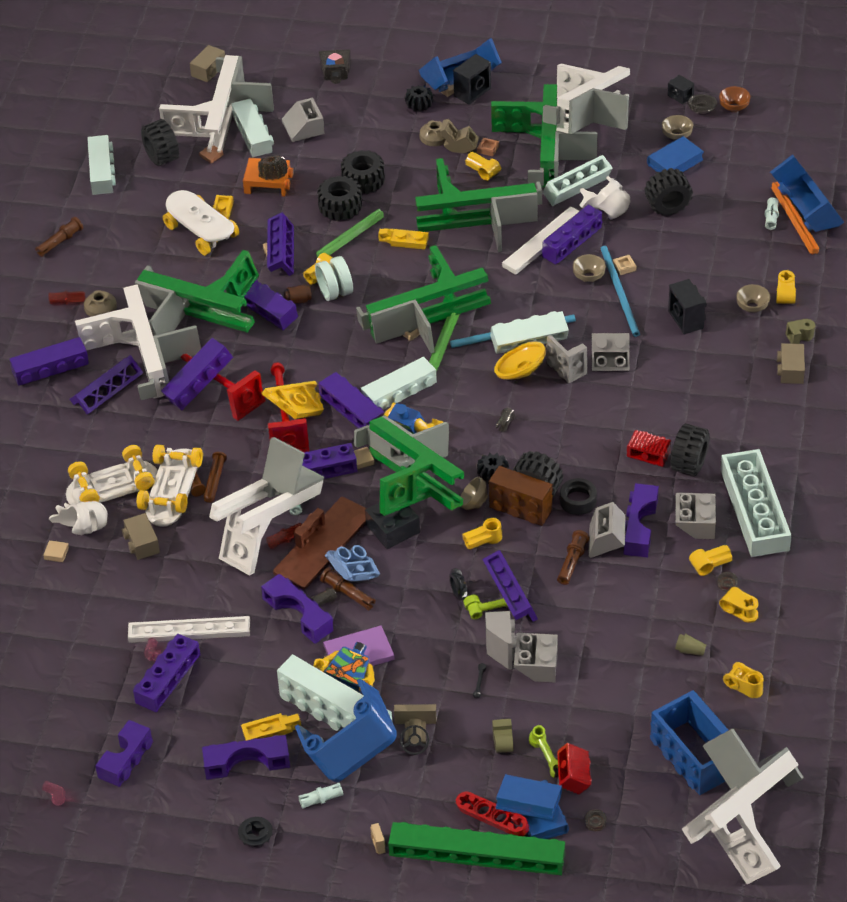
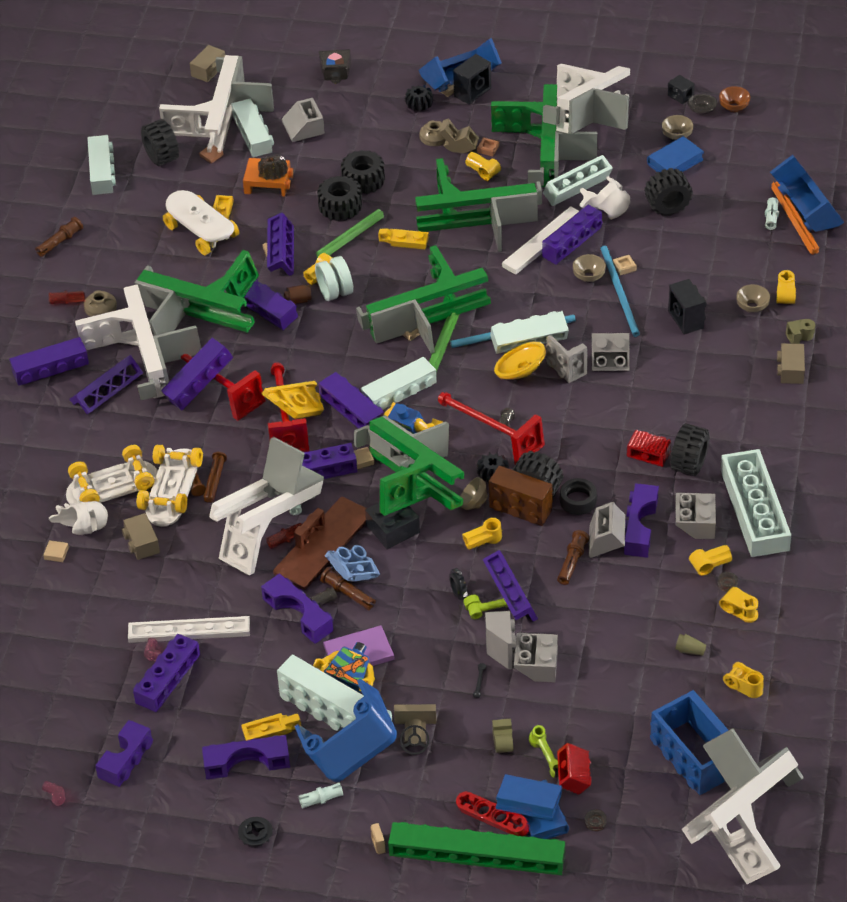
(525, 439): none -> red tile

